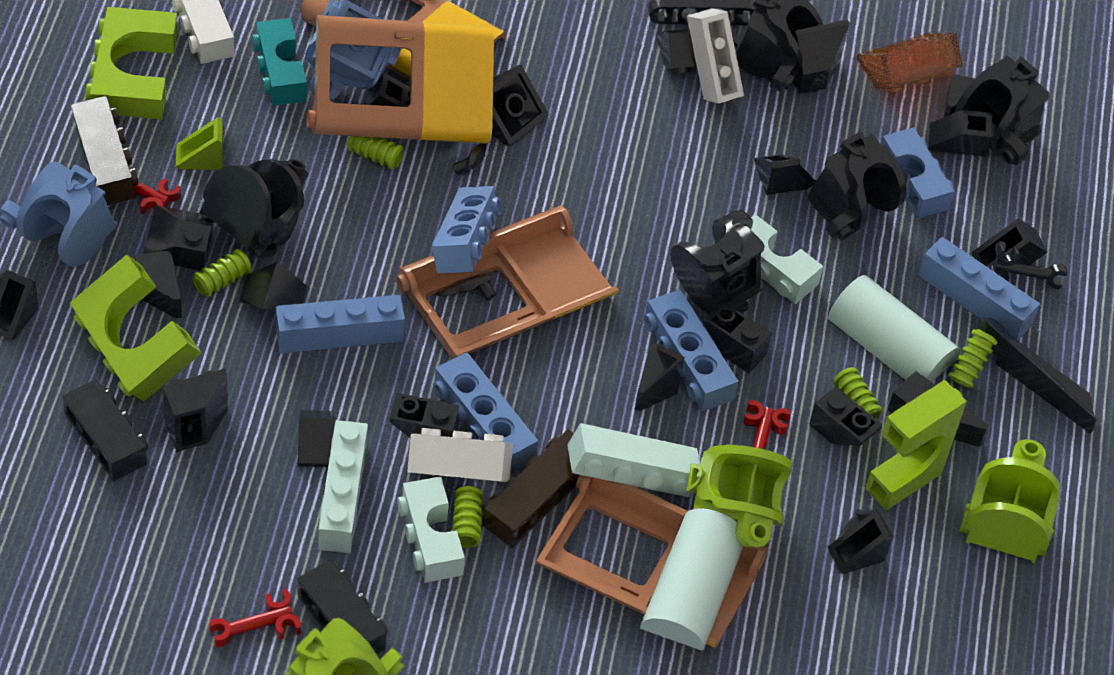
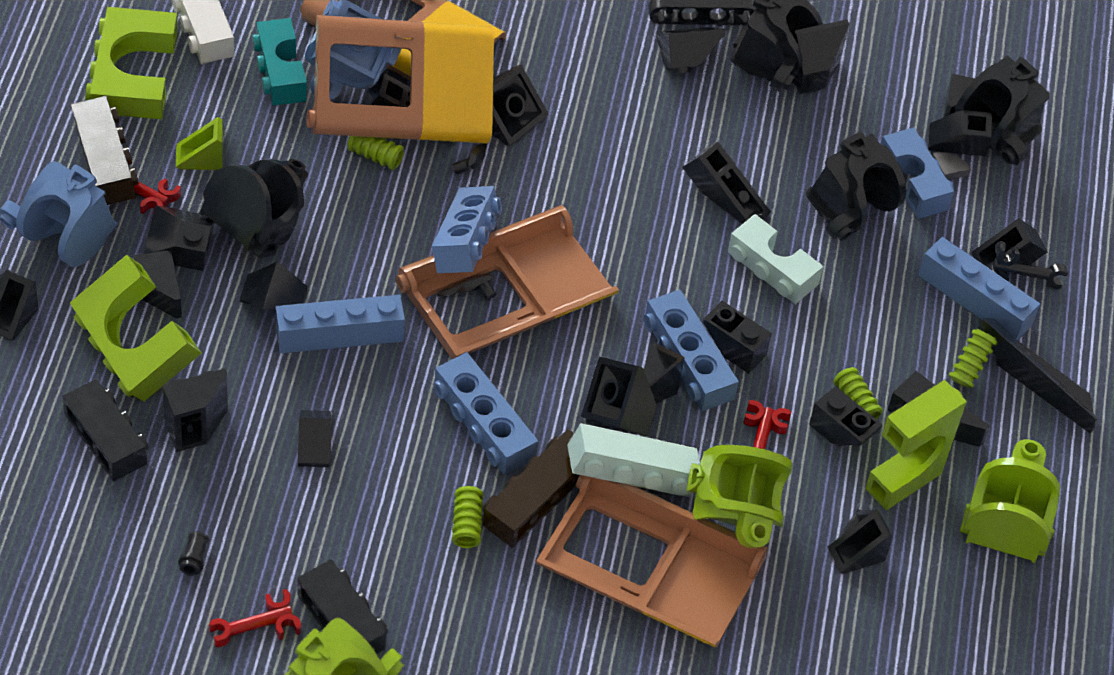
(192, 560): none -> black pin
(222, 273): lime piece -> none
(342, 487): light aqua brick -> none
(414, 413): black slope -> none
(436, 553): light aqua arch -> none
(460, 455): white brick -> none
(620, 397): none -> black slope
(694, 578): light aqua brick -> none
(715, 55): white brick -> none
(725, 184): none -> black slope
(725, 270): black animal -> none
(782, 174): black slope -> none
(892, 330): light aqua brick -> none
(912, 60): clear orange slope -> none
(952, 165): none -> flat silver tile

